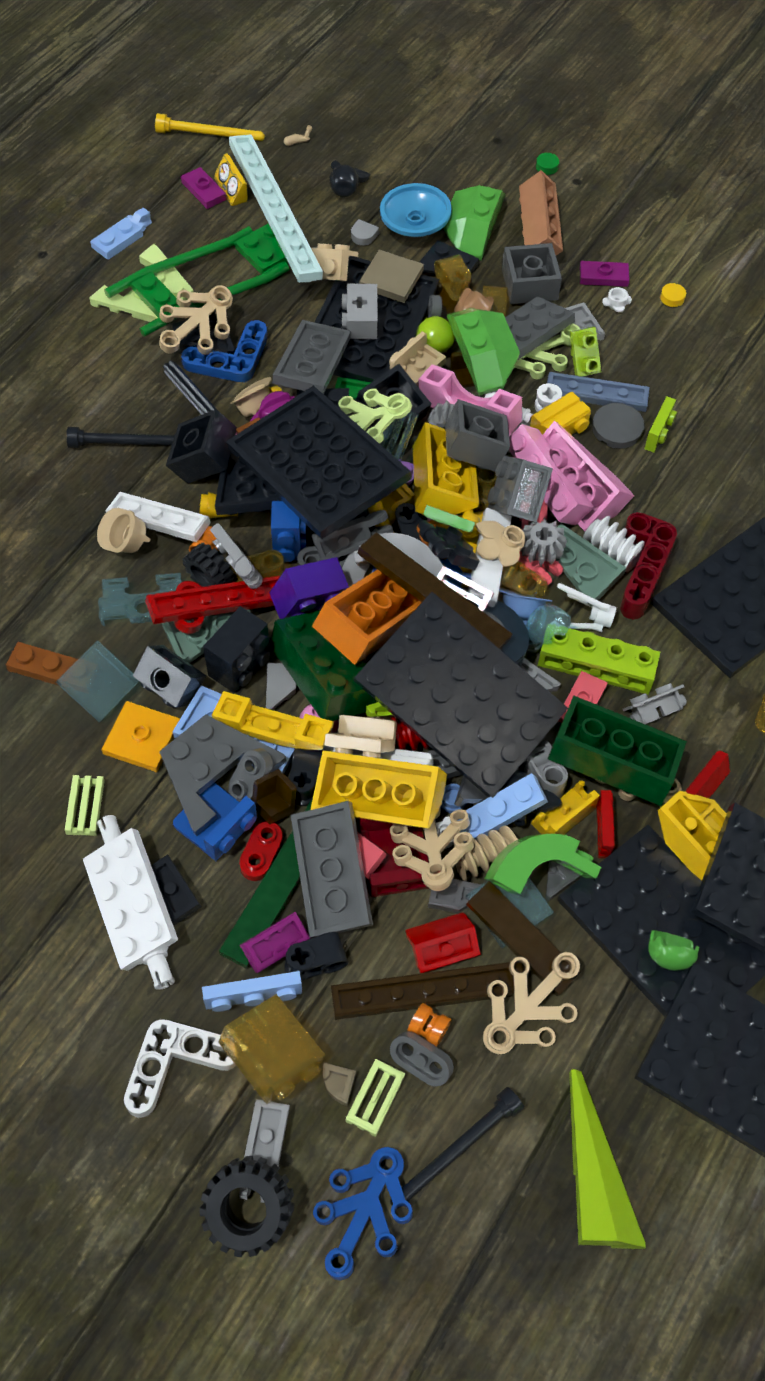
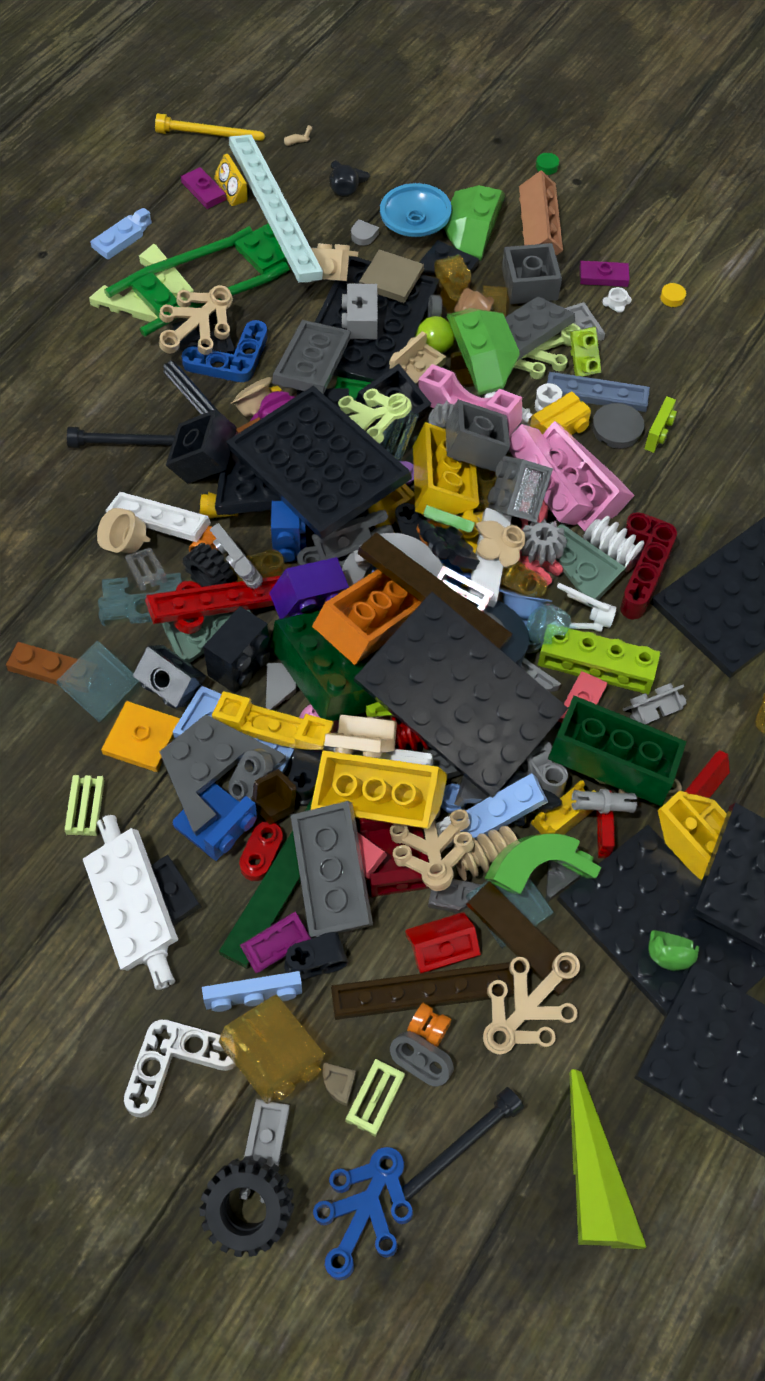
(149, 577): none -> clear tile
(604, 801): none -> light grey pin

